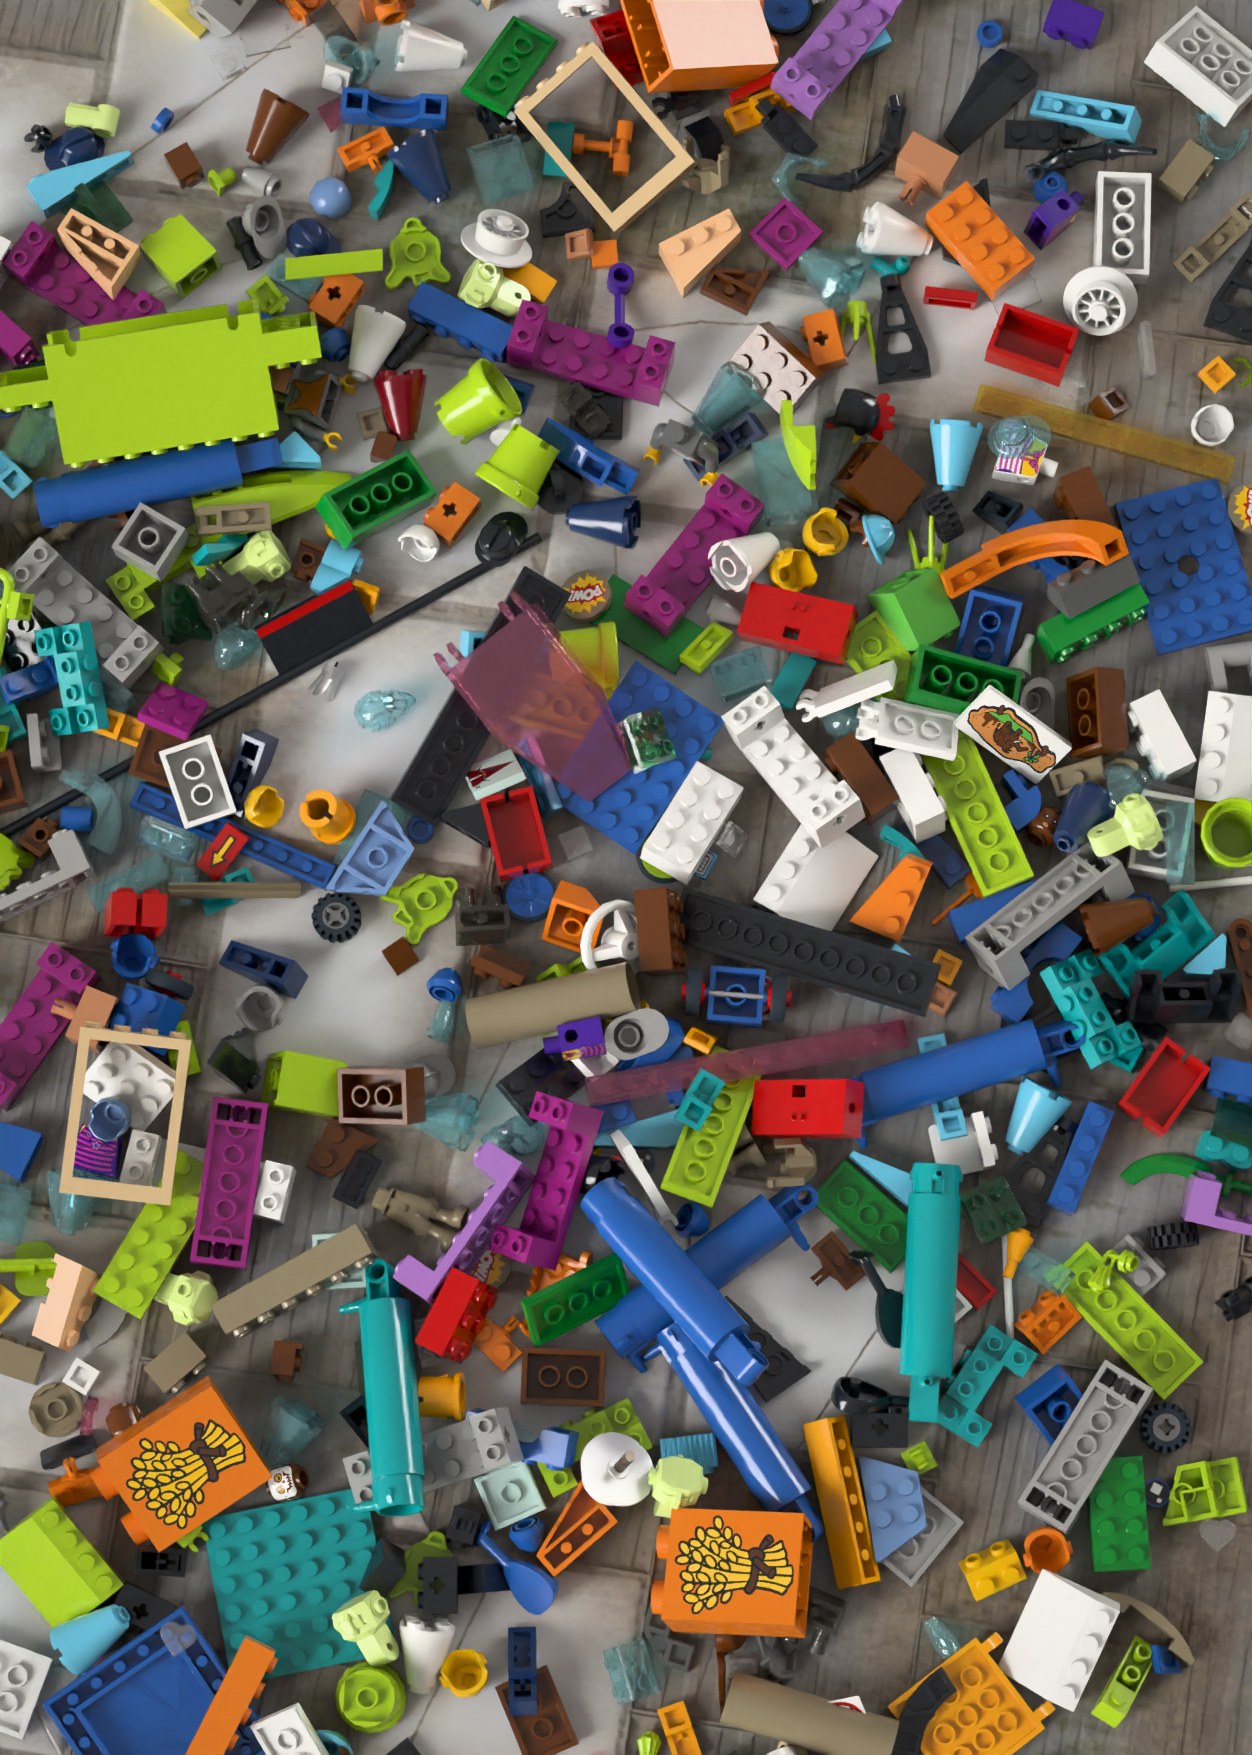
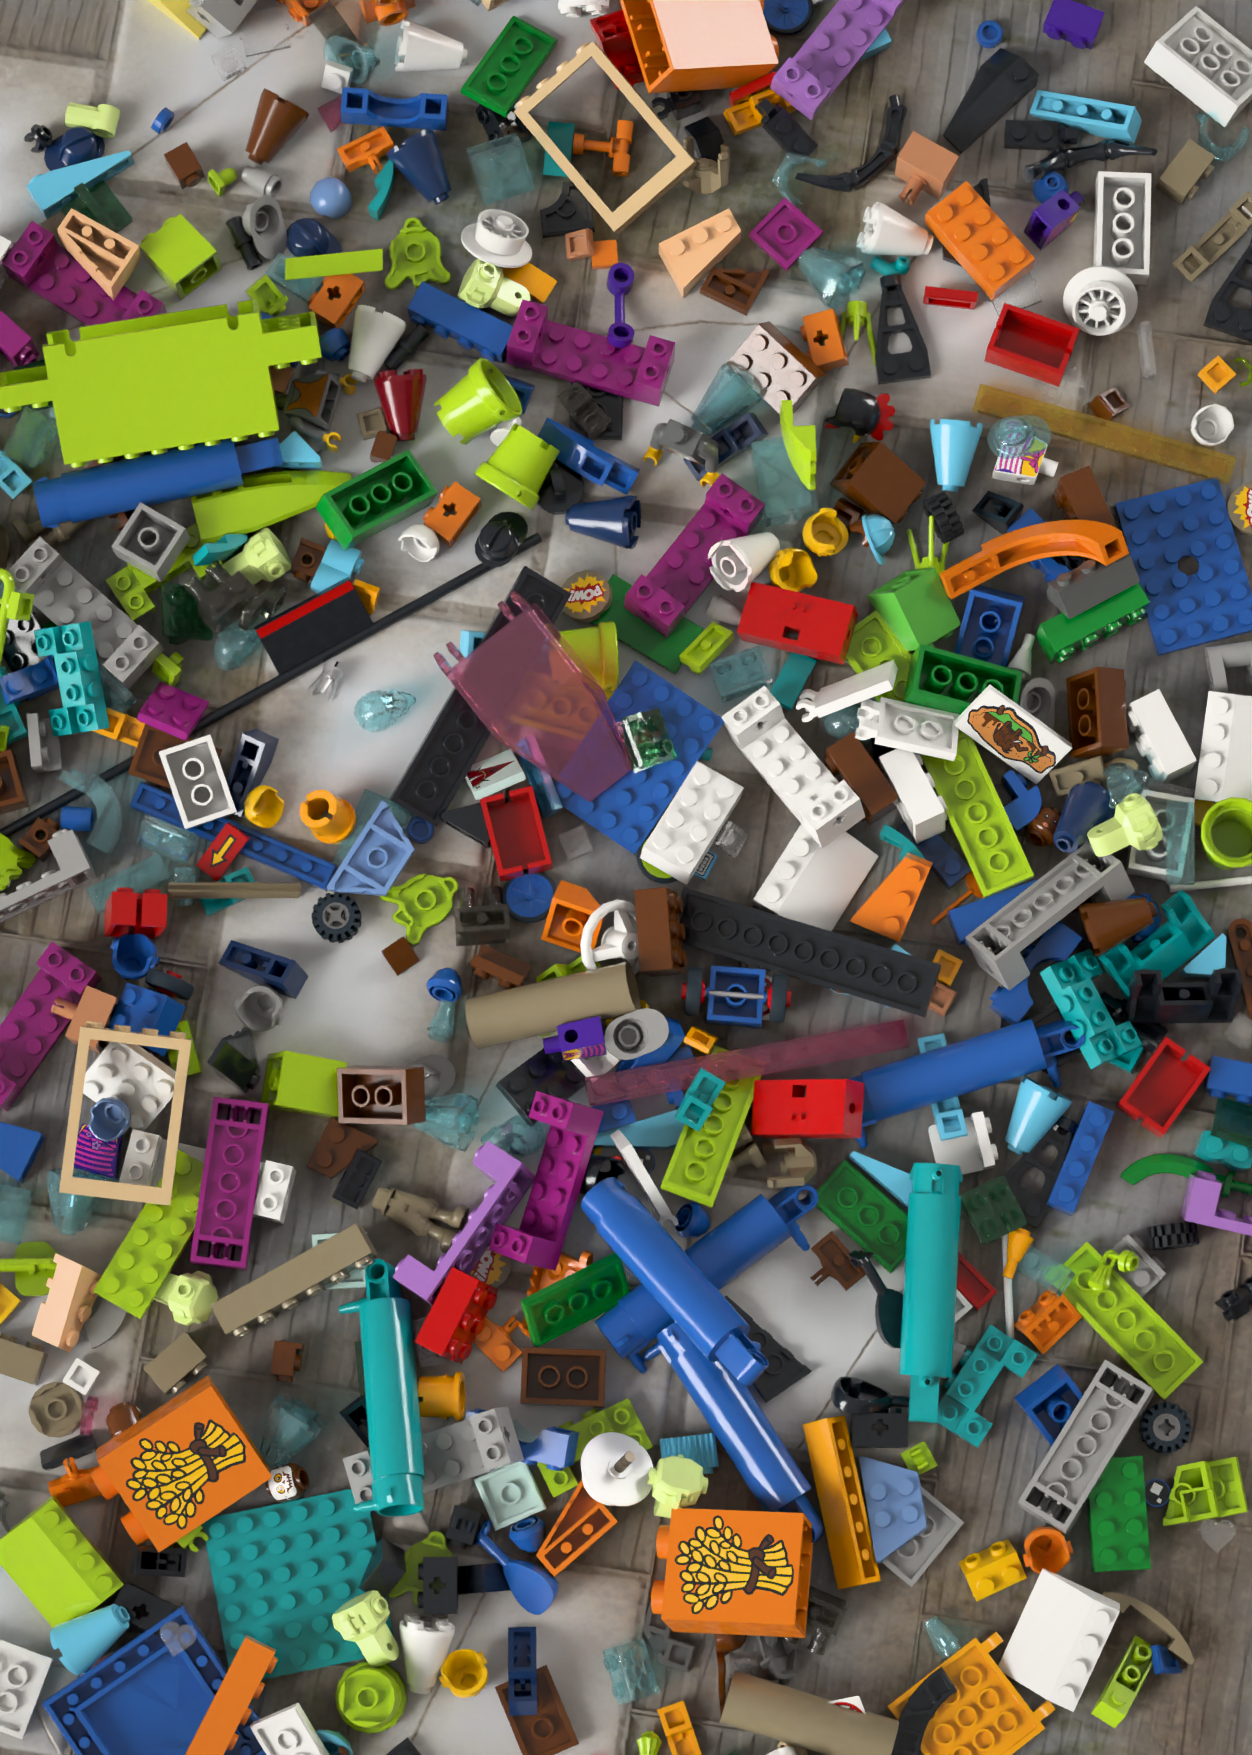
(234, 519): dark tan plate -> none

